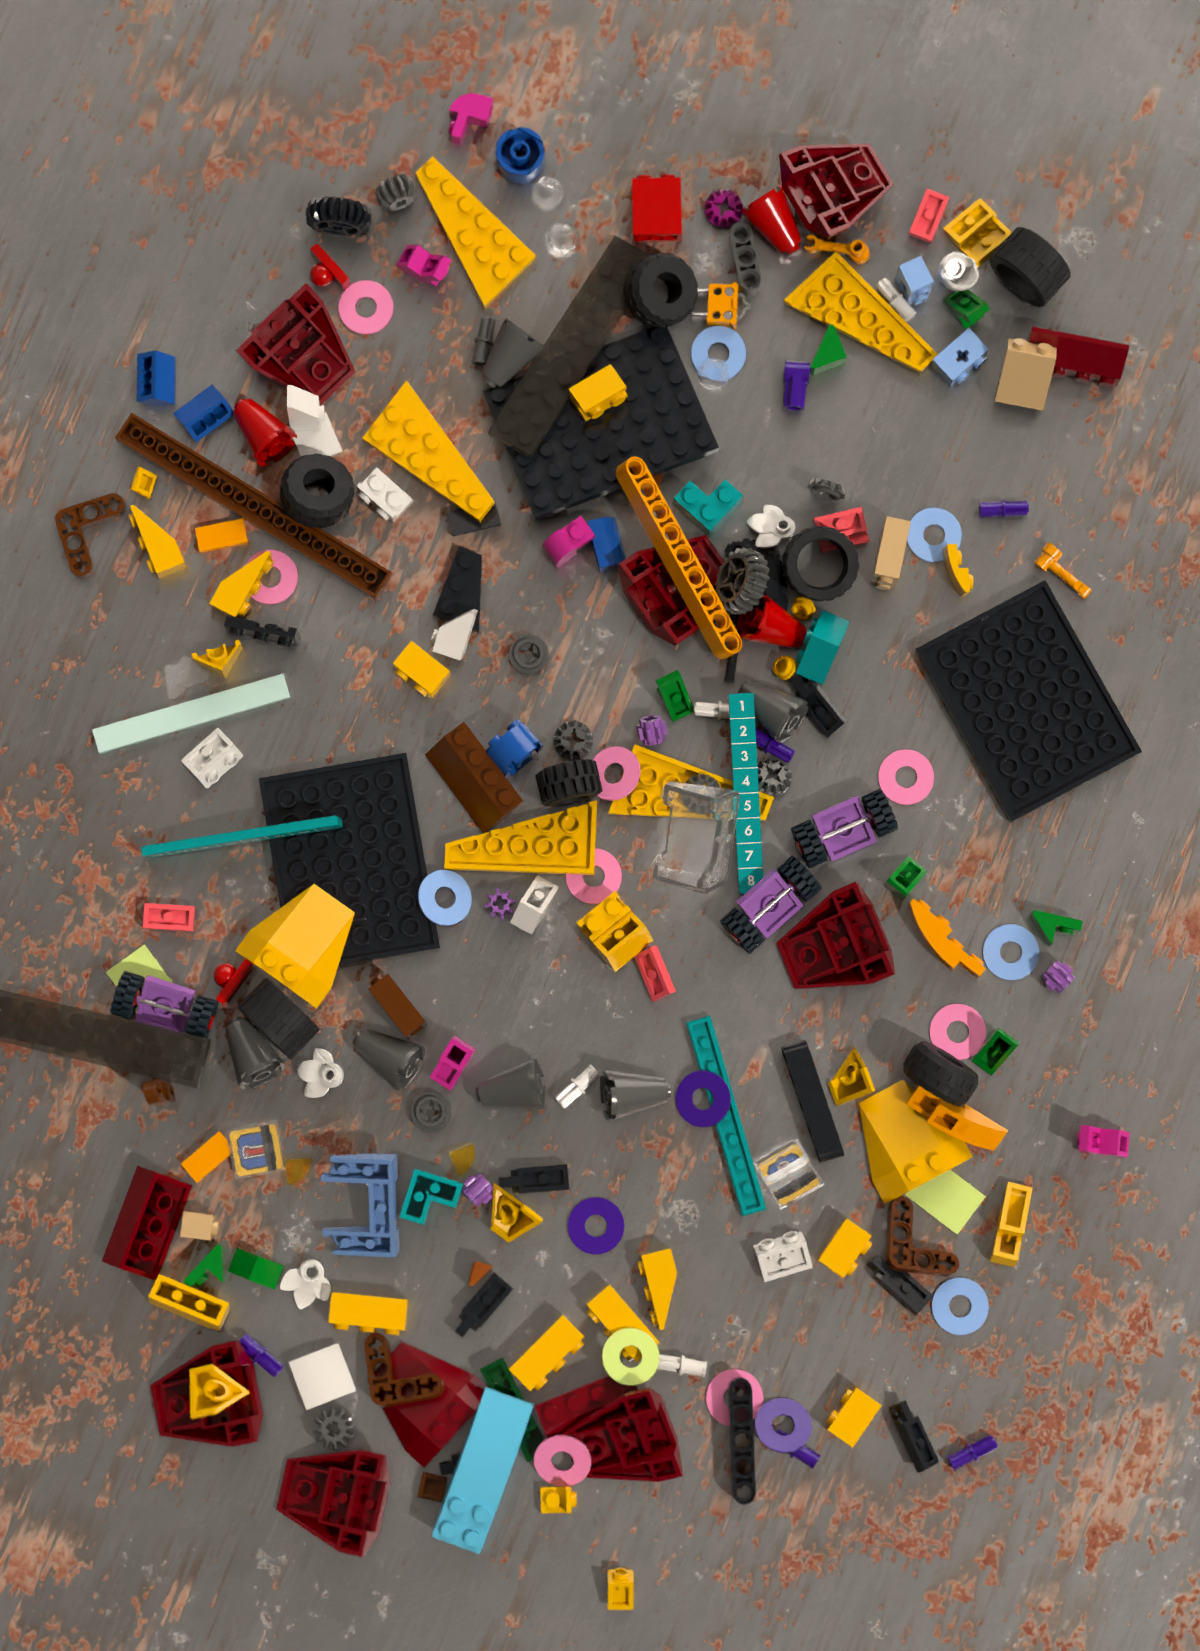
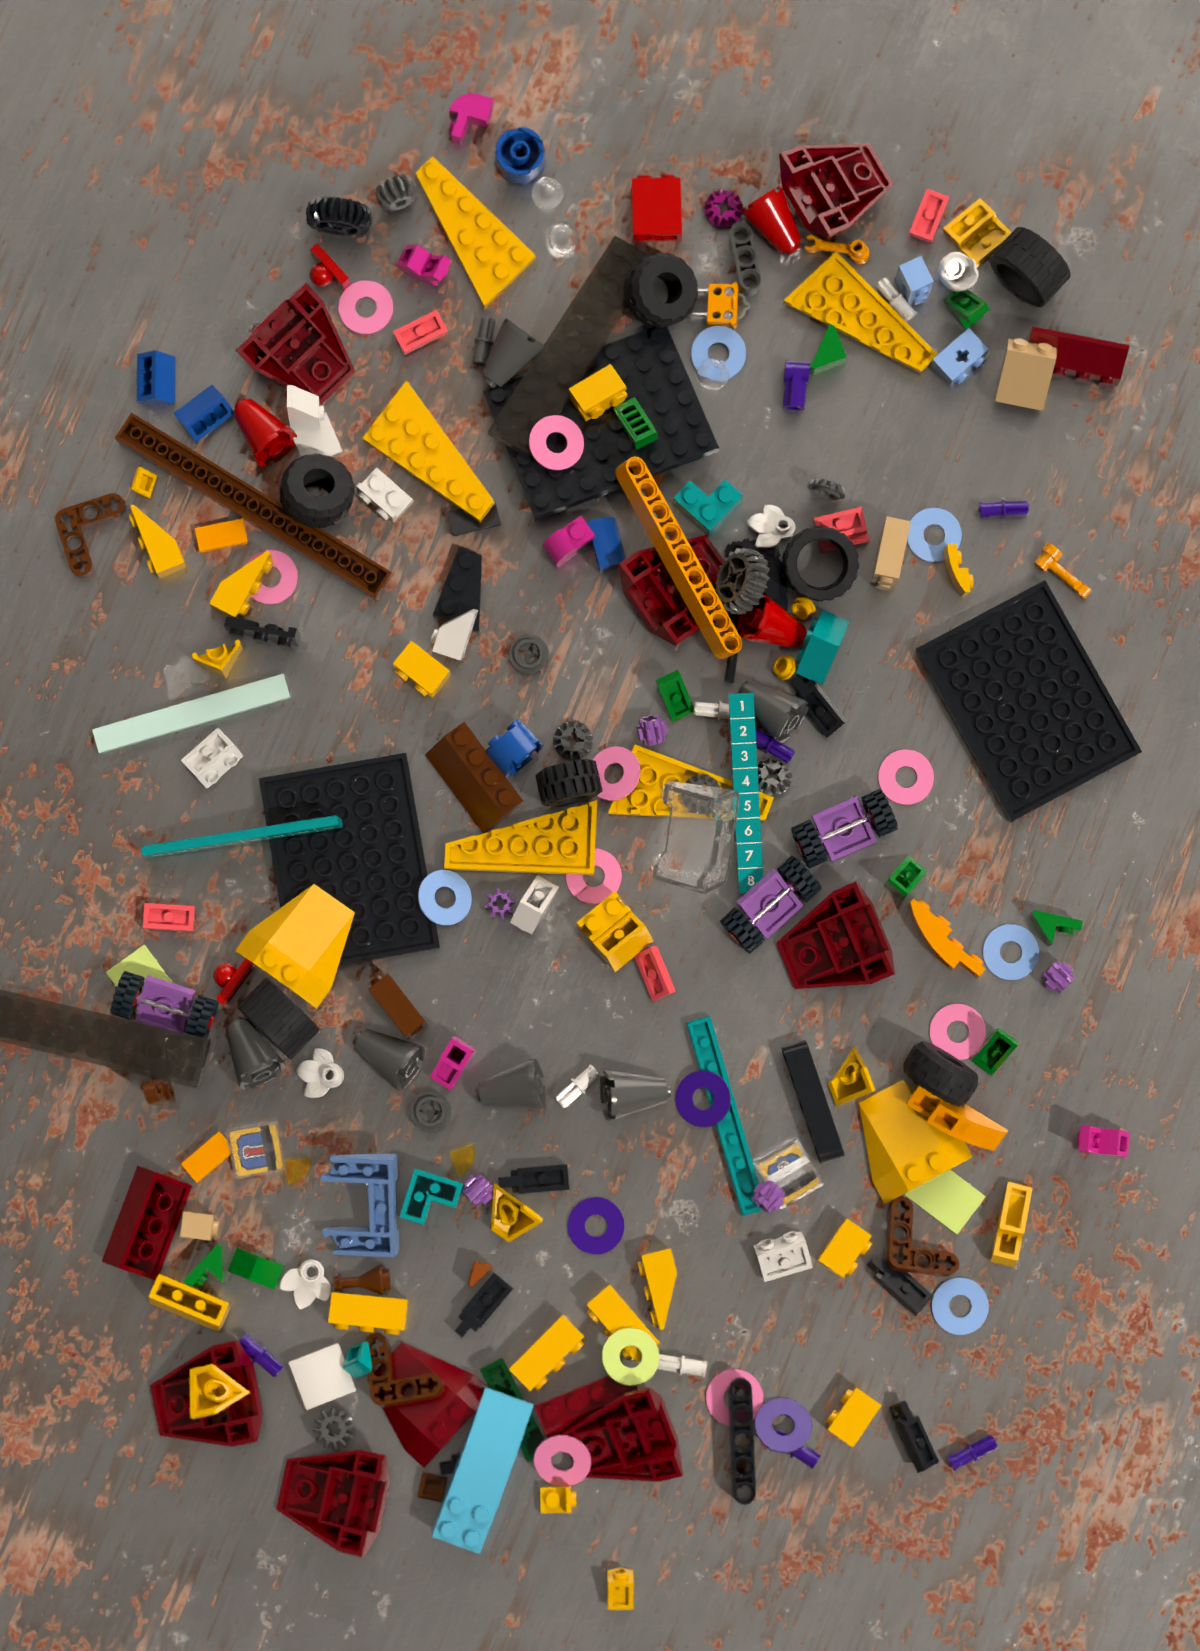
(358, 1360): none -> teal slope
(374, 1280): none -> reddish brown piece
(420, 332): none -> coral plate
(569, 430): none -> bright pink gear
(637, 440): none -> green slope
(768, 1196): none -> medium lavender gear

